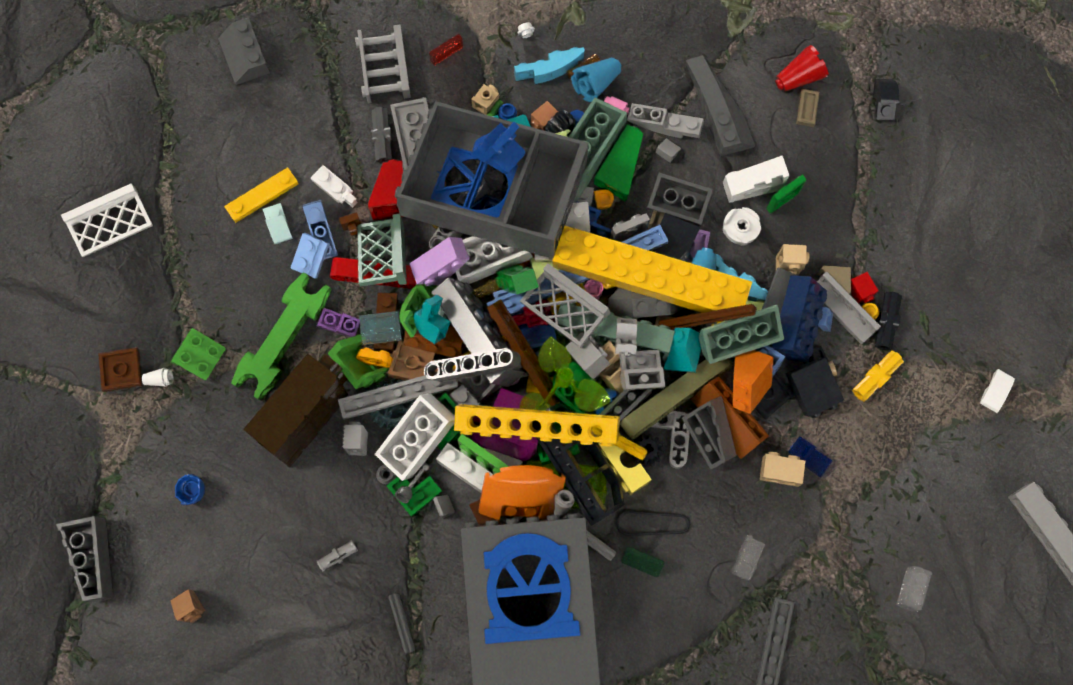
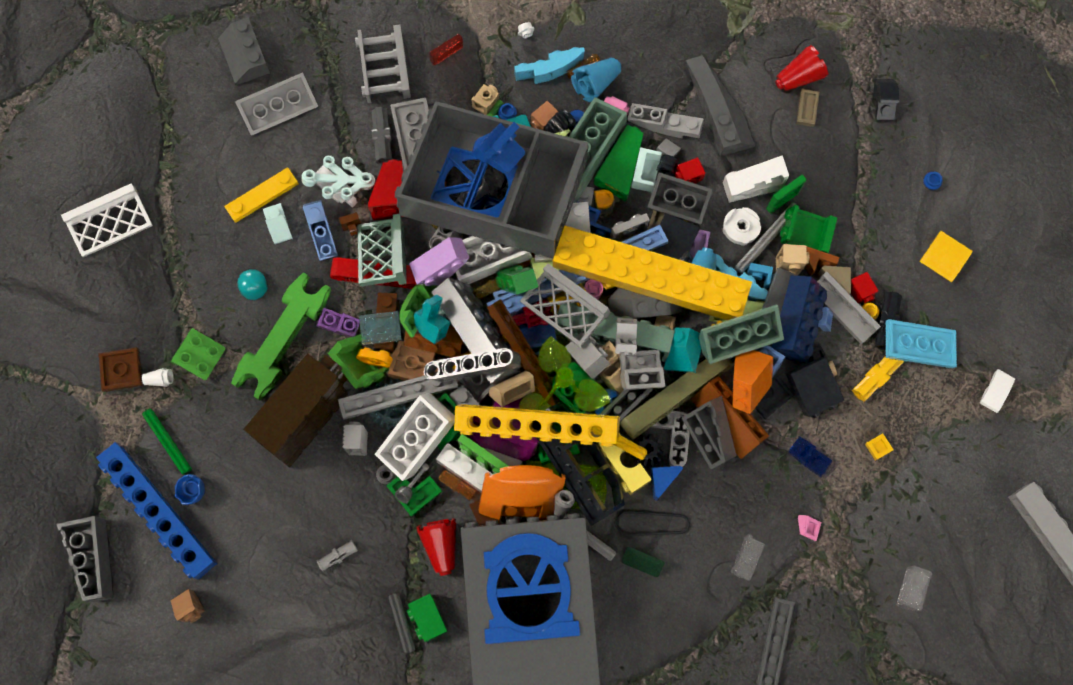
(117, 454): none -> blue brick
(167, 441): none -> green axle
(252, 284): none -> teal hair
(276, 104): none -> light grey slope
(310, 255): light blue plate -> none
(340, 179): none -> light aqua plant
(427, 618): none -> green brick
(440, 544): none -> red cone
(444, 506): light grey slope -> none
(457, 485): none -> clear orange axle
(513, 388): none -> tan brick
(645, 170): none -> light aqua panel
(662, 478): none -> blue slope
(667, 165): none -> black wheel
(690, 171): none -> red brick
(710, 317): reddish brown axle -> none
(761, 272): none -> dark azure bracket
(762, 243): none -> light grey axle
(782, 469): tan brick -> none
(807, 229): none -> green panel
(809, 527): none -> bright pink slope
(819, 258): none -> dark orange slope
(879, 447): none -> yellow plate
(921, 344): none -> medium azure tile
(933, 180): none -> blue plate
(946, 256): none -> yellow slope

